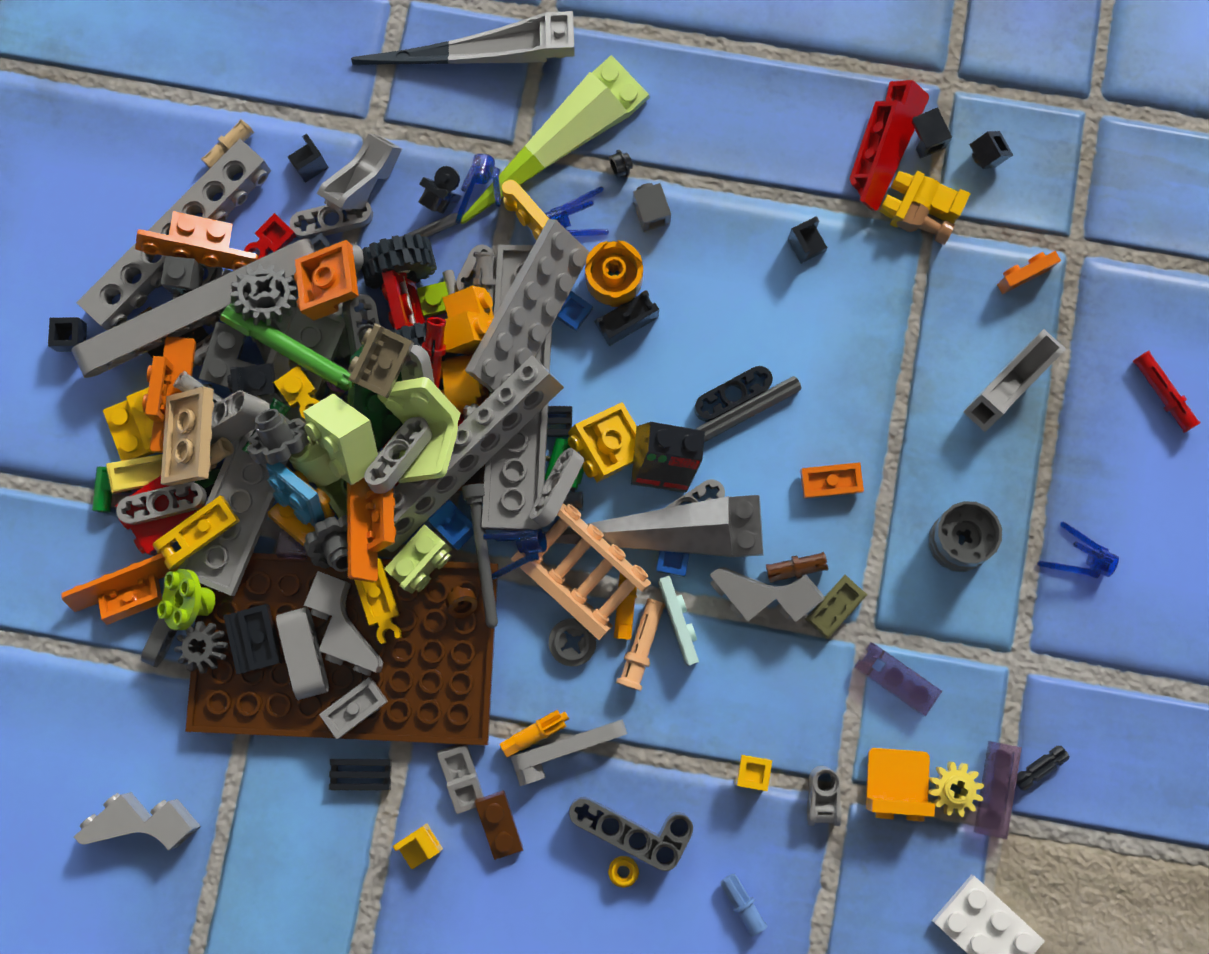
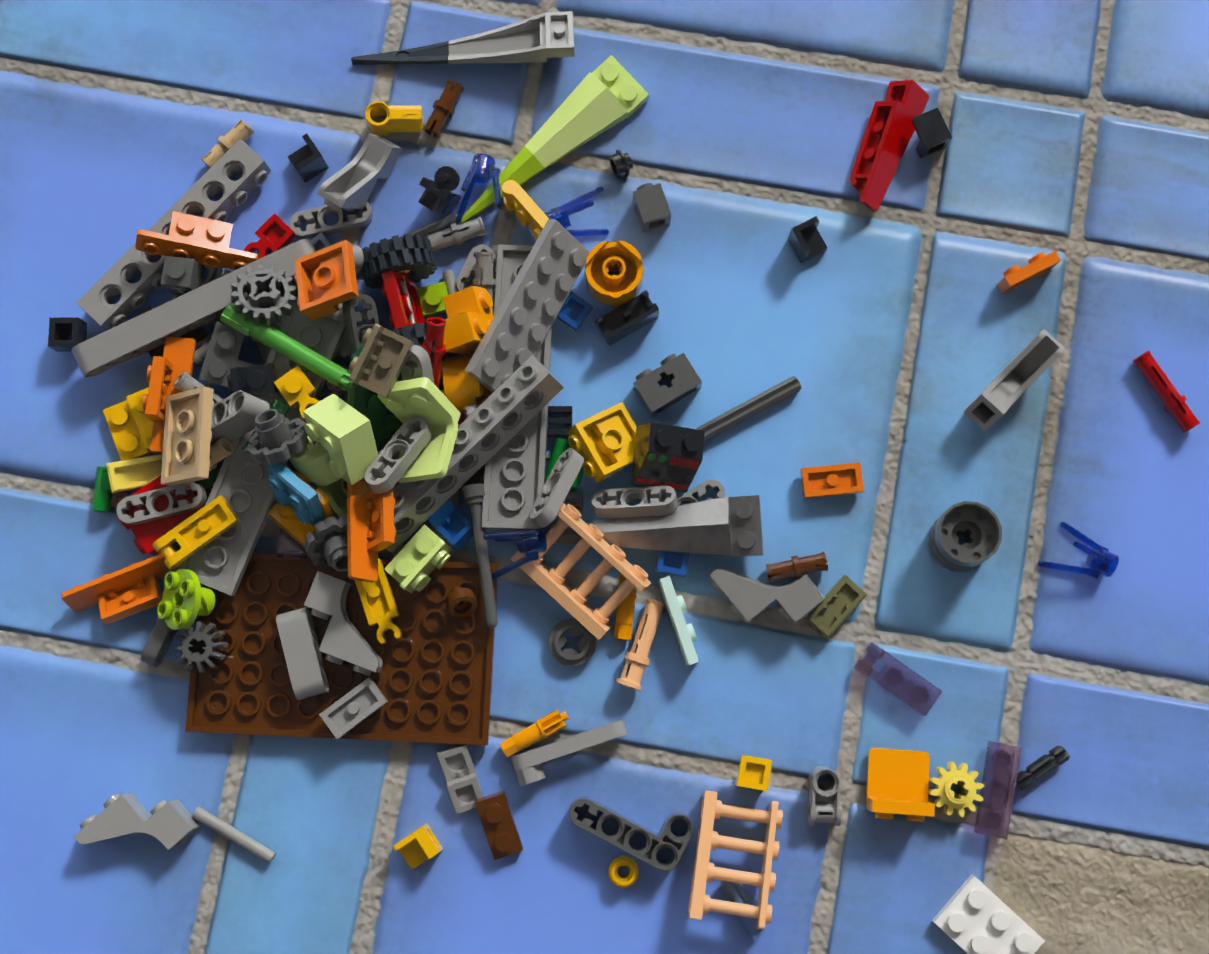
(234, 835): none -> light grey bar
(252, 639): black plate -> none
(334, 774): black tile -> none
(397, 118): none -> yellow piece
(443, 108): none -> reddish brown pin
(457, 234): none -> light grey pin
(655, 494): none -> light grey beam
(658, 398): none -> dark grey brick
(710, 840): none -> light nougat fence
(755, 390): black beam -> none
(924, 197): yellow hips -> none
(990, 150): black plate -> none

